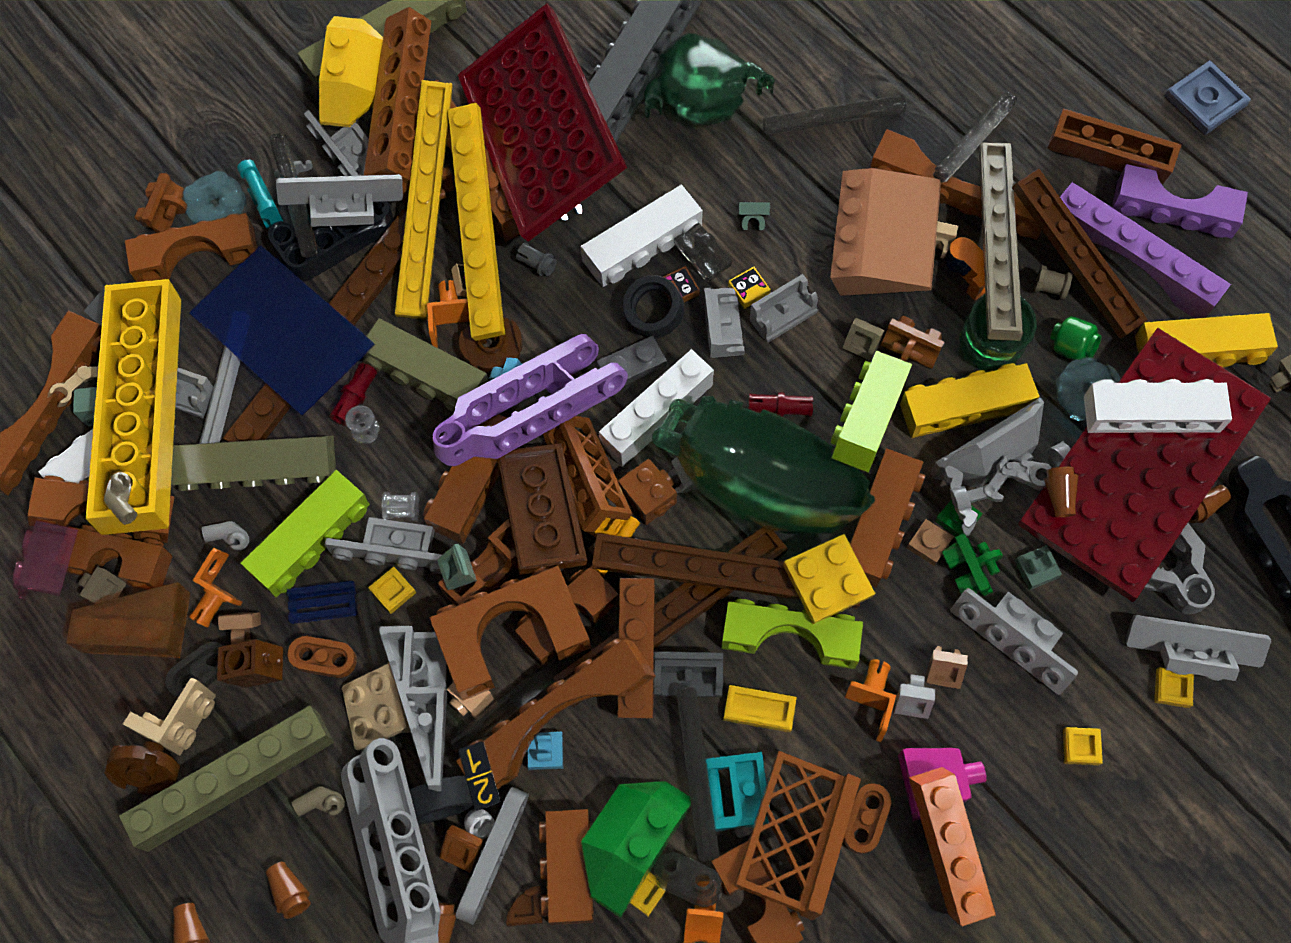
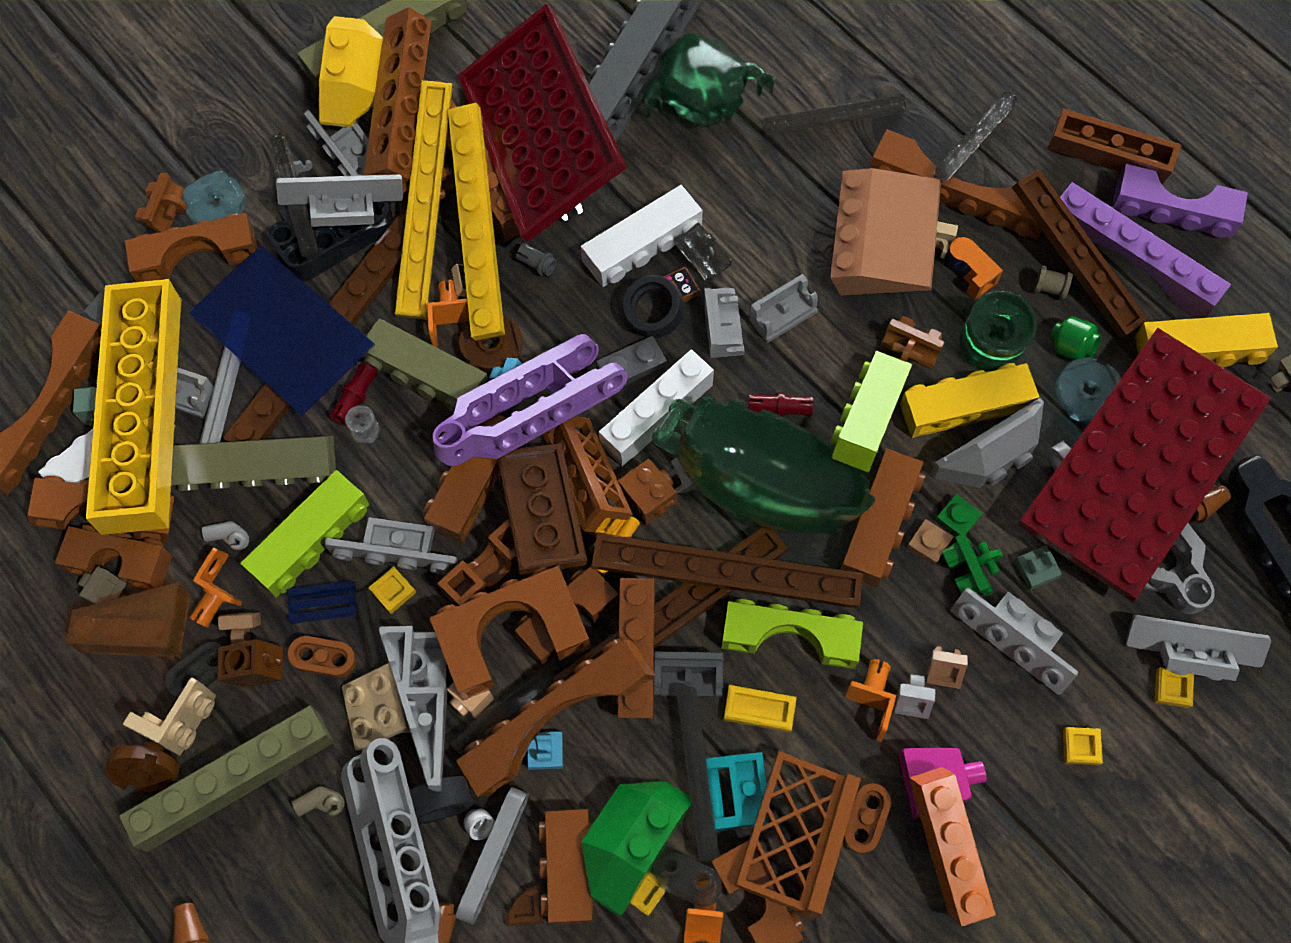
(46, 559): clear pink bracket -> none
(82, 375): tan piece -> none
(117, 497): dark tan arm -> none
(259, 193): teal plate -> none
(287, 891): dark orange cone -> none
(400, 506): clear bush -> none
(456, 567): sand green slope -> none
(461, 848): dark orange tile -> none
(479, 775): black sticker -> none
(749, 287): tile -> none
(753, 210): sand green tile -> none
(828, 579): yellow plate -> none
(863, 339): dark tan tile -> none
(962, 499): light grey piece -> none
(1000, 243): dark tan tile -> none
(1062, 490): dark orange cone -> none
(1157, 407): white brick -> none
(1207, 97): sand blue tile -> none

